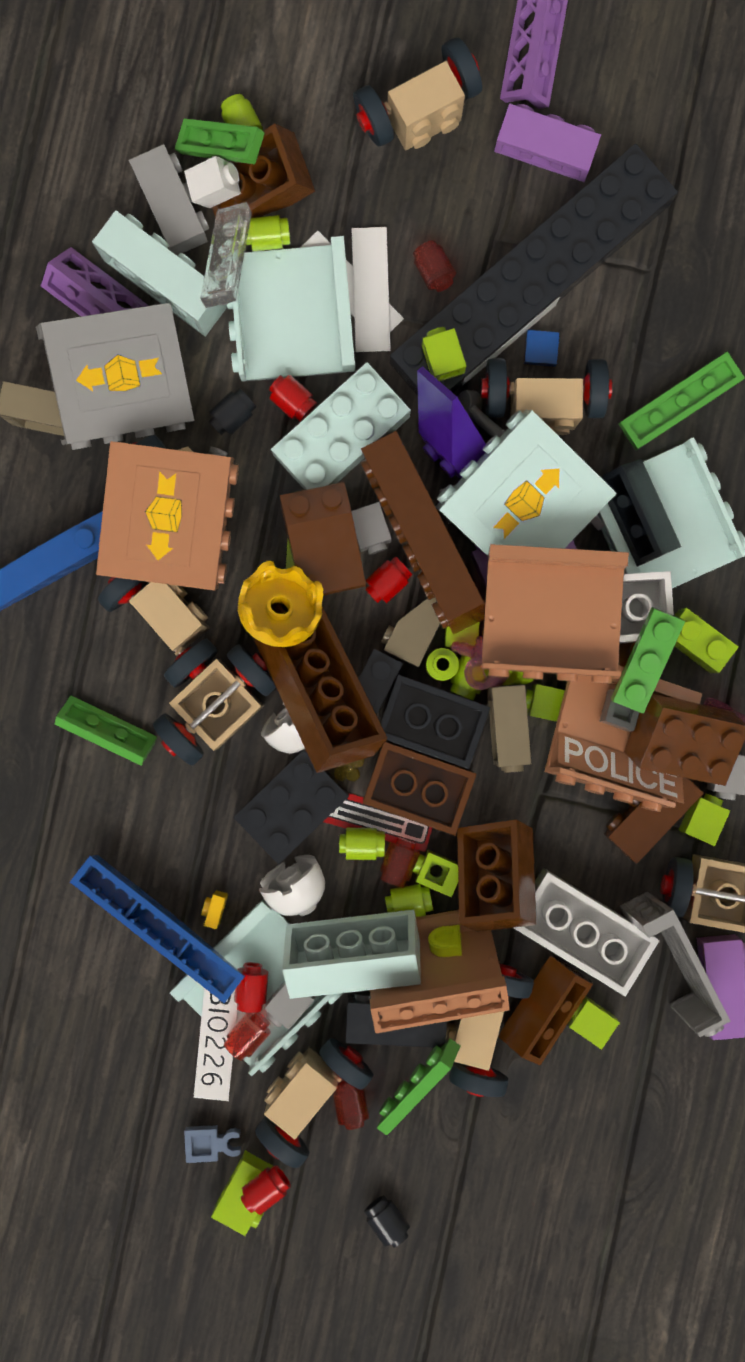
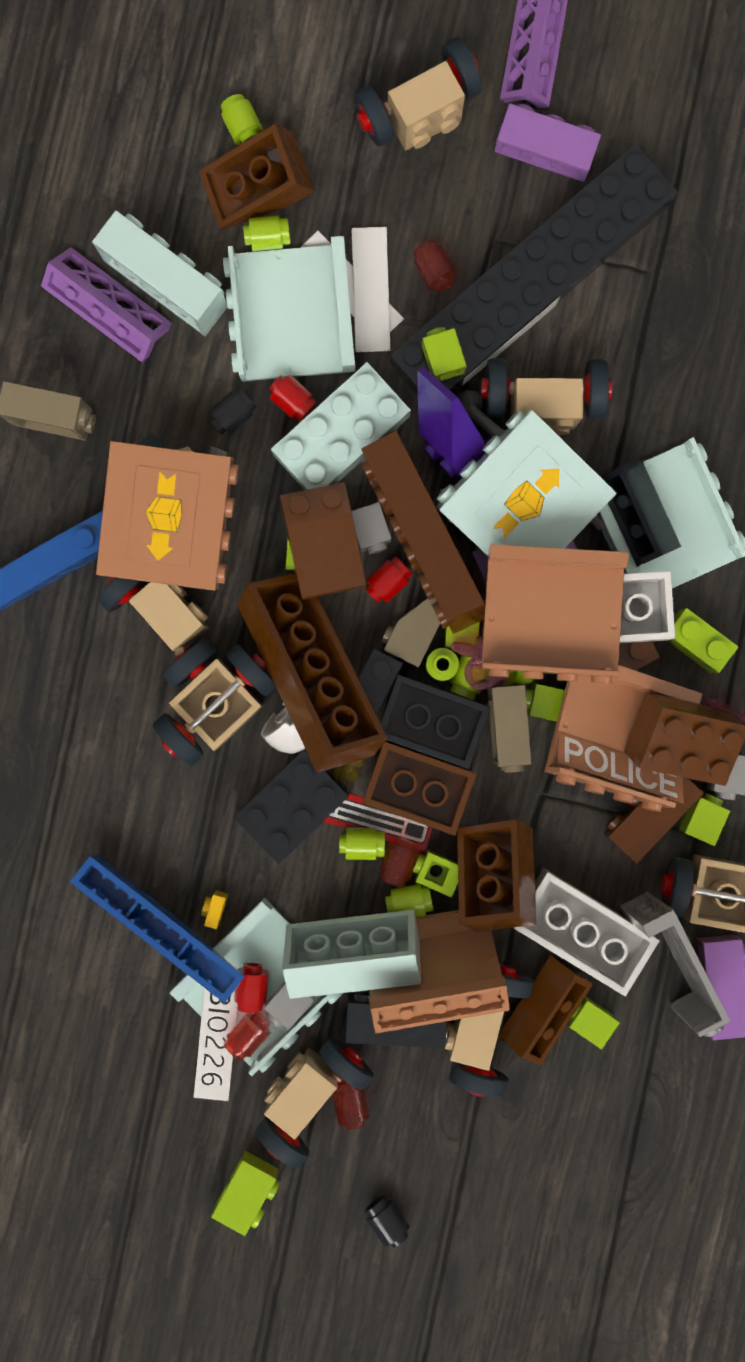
(105, 730): bright green plate -> none
(117, 374): light grey panel -> none
(170, 199): light grey brick -> none
(204, 1143): sand blue plate -> none
(212, 182): white brick -> none
(218, 139): bright green plate -> none
(226, 255): clear plate -> none
(265, 1190): red brick -> none
(282, 586): yellow plate -> none
(294, 888): white cylinder -> none
(421, 1082): bright green plate -> none
(446, 941): neon yellow tile -> none
(541, 348): blue tile -> none
(618, 715): dark grey plate -> none
(647, 660): bright green plate -> none
(681, 401): bright green plate -> none

